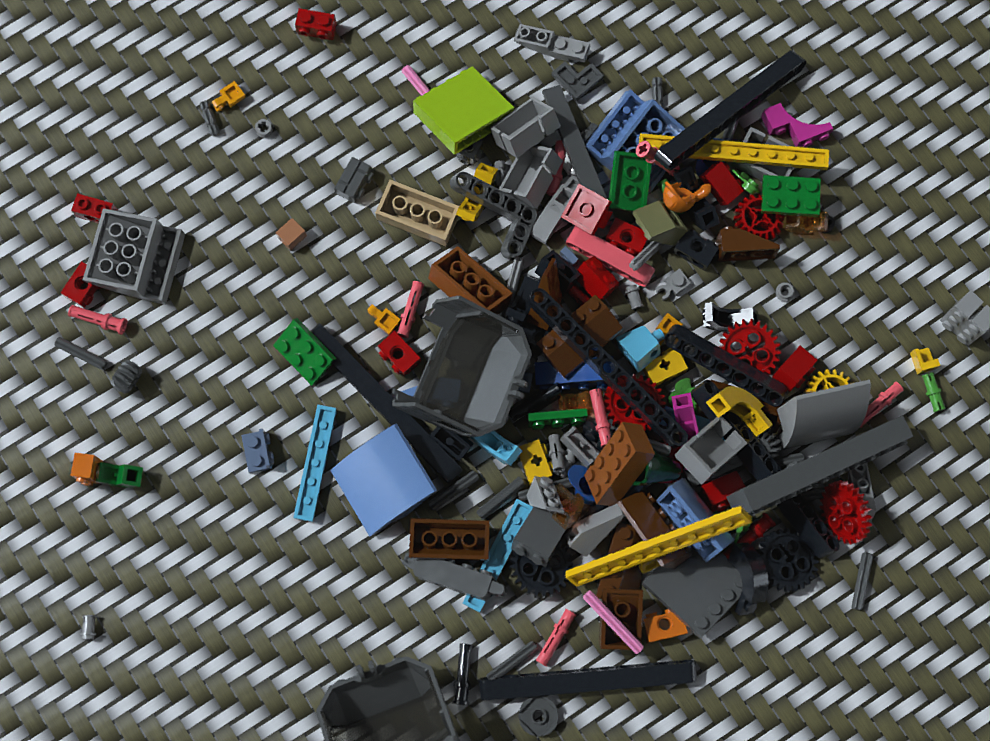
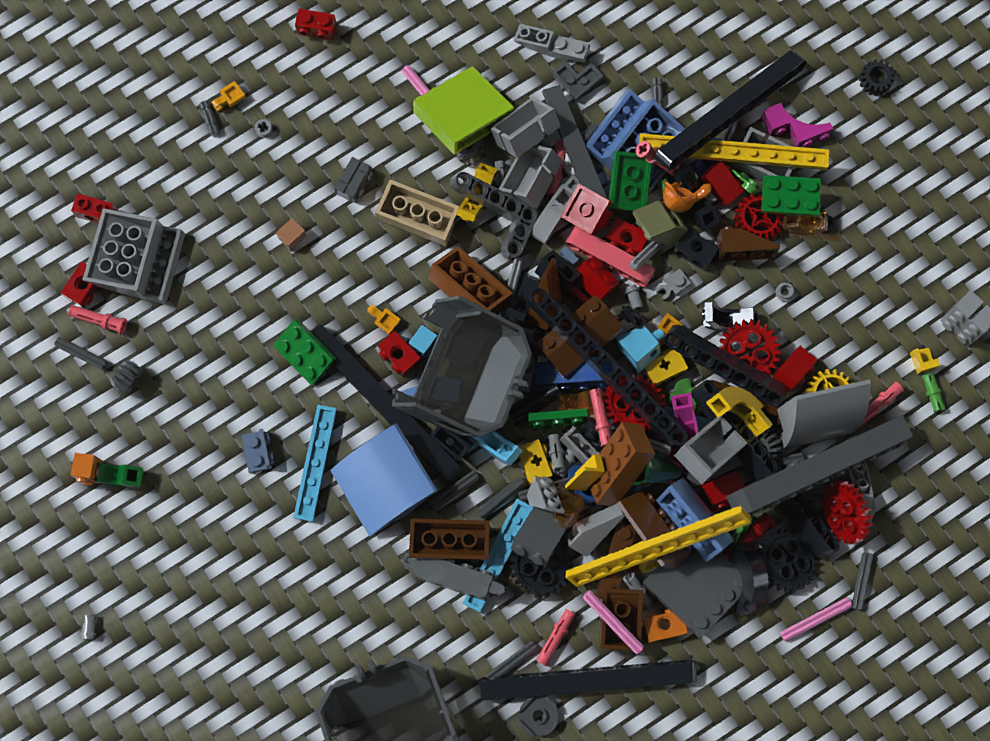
(404, 330): coral pin -> none
(423, 340): none -> medium azure panel
(462, 684): black pin -> none
(587, 474): none -> yellow panel
(632, 316): none -> black axle
(633, 583): none -> light grey pin
(816, 619): none -> bright pink axle
(874, 87): none -> black tyre

